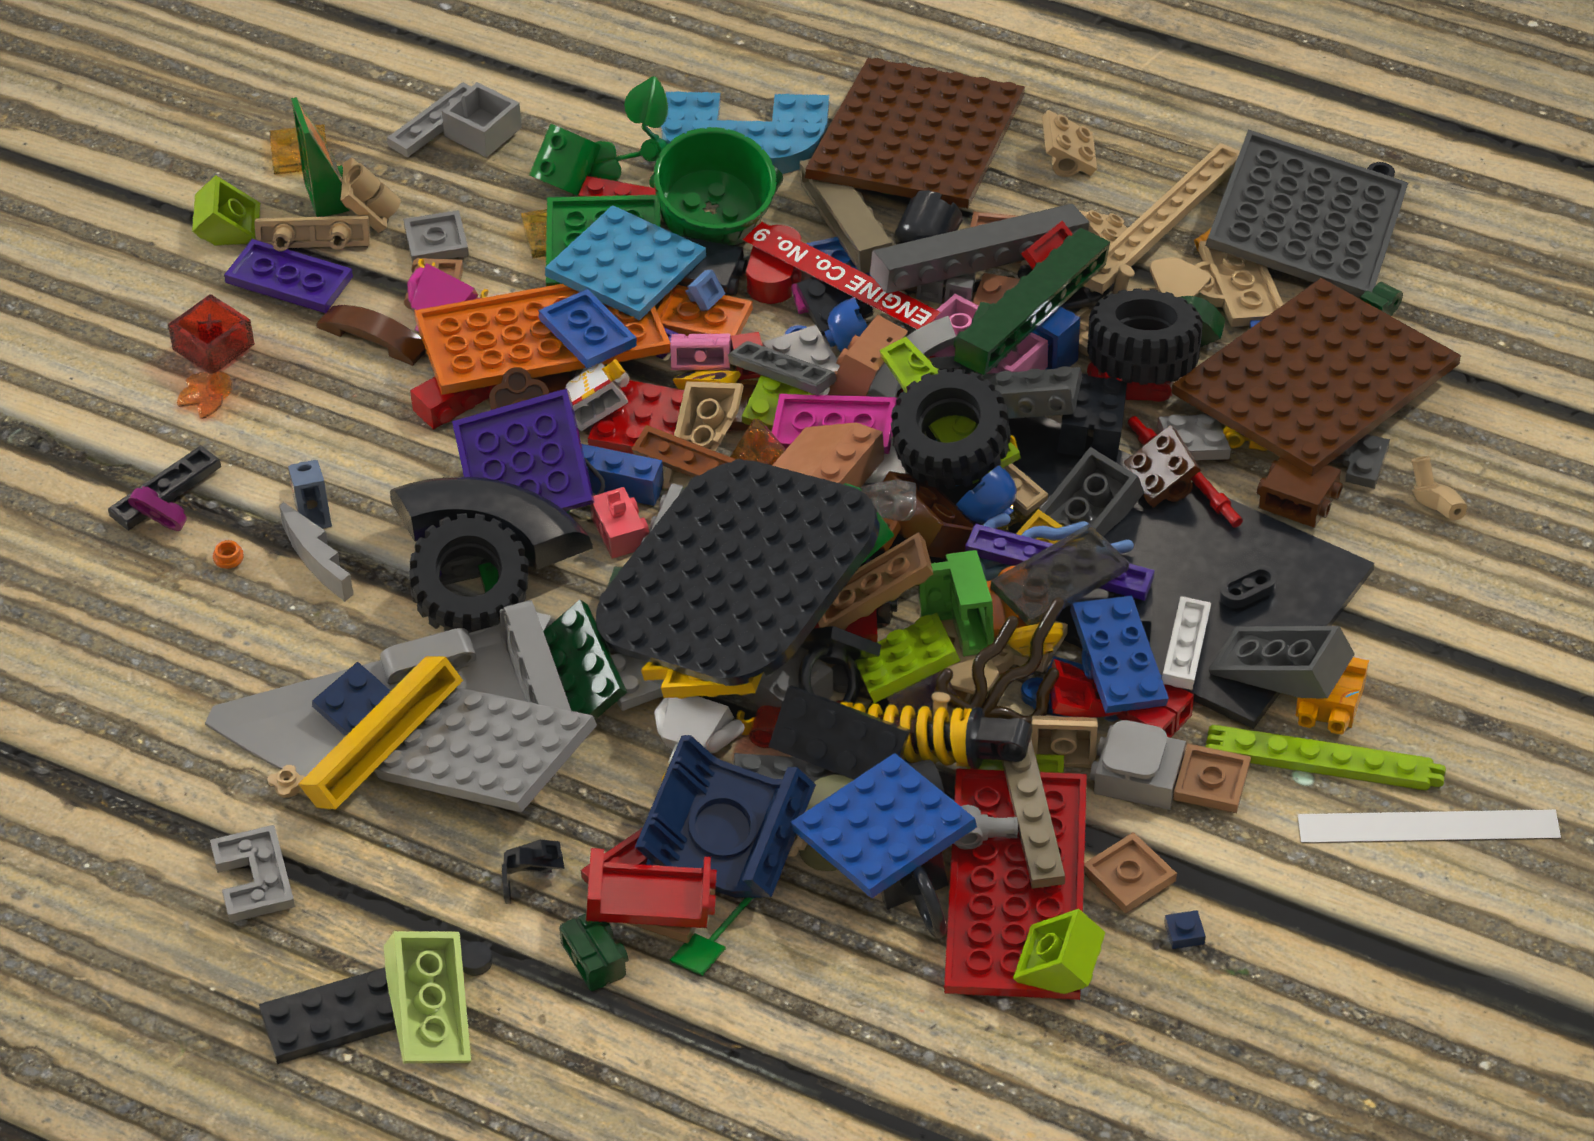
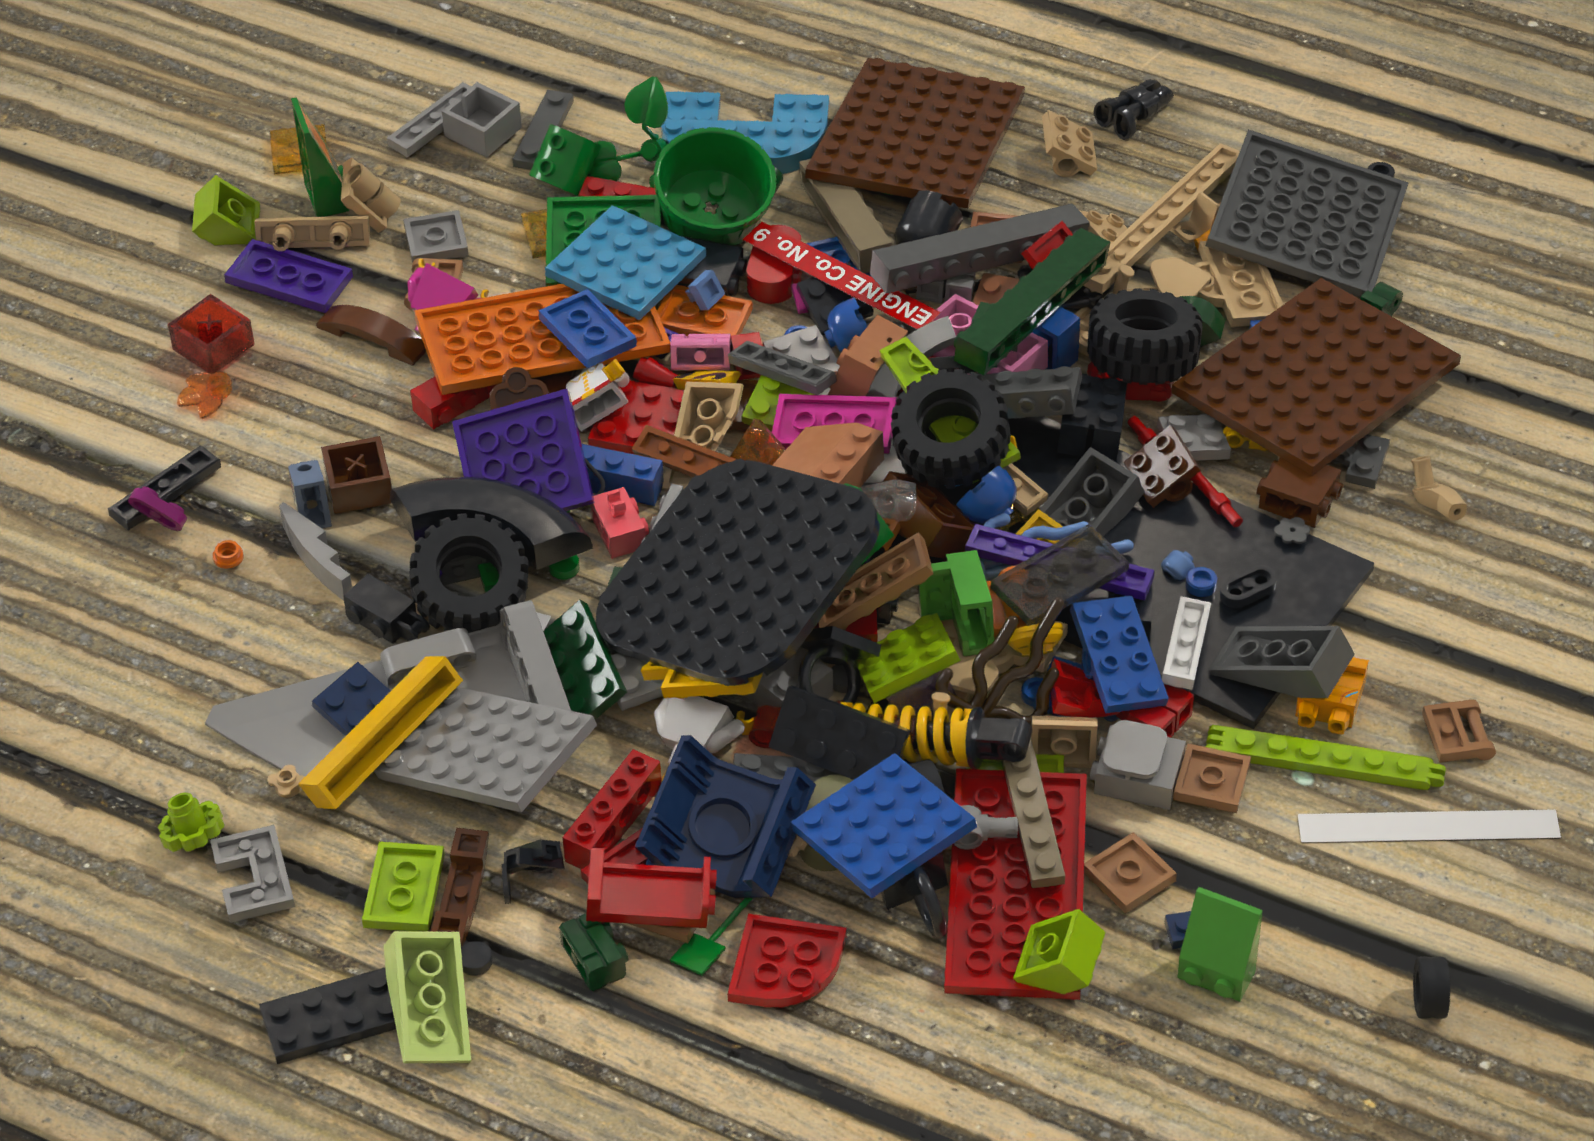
(189, 823): none -> lime plant
(357, 474): none -> reddish brown brick
(384, 610): none -> black brick
(403, 886): none -> lime plate
(463, 882): none -> reddish brown slope
(551, 110): none -> dark grey plate
(566, 568): none -> green tile
(613, 808): none -> red brick
(654, 373): none -> red cone
(784, 961): none -> red plate
(1133, 103): none -> black piece
(1178, 564): none -> medium blue piece
(1200, 219): none -> tan bracket
(1201, 581): none -> blue tile
(1220, 944): none -> bright green slope
(1292, 530): none -> dark grey plant
(1431, 987): none -> black tyre
(1449, 733): none -> medium nougat plate

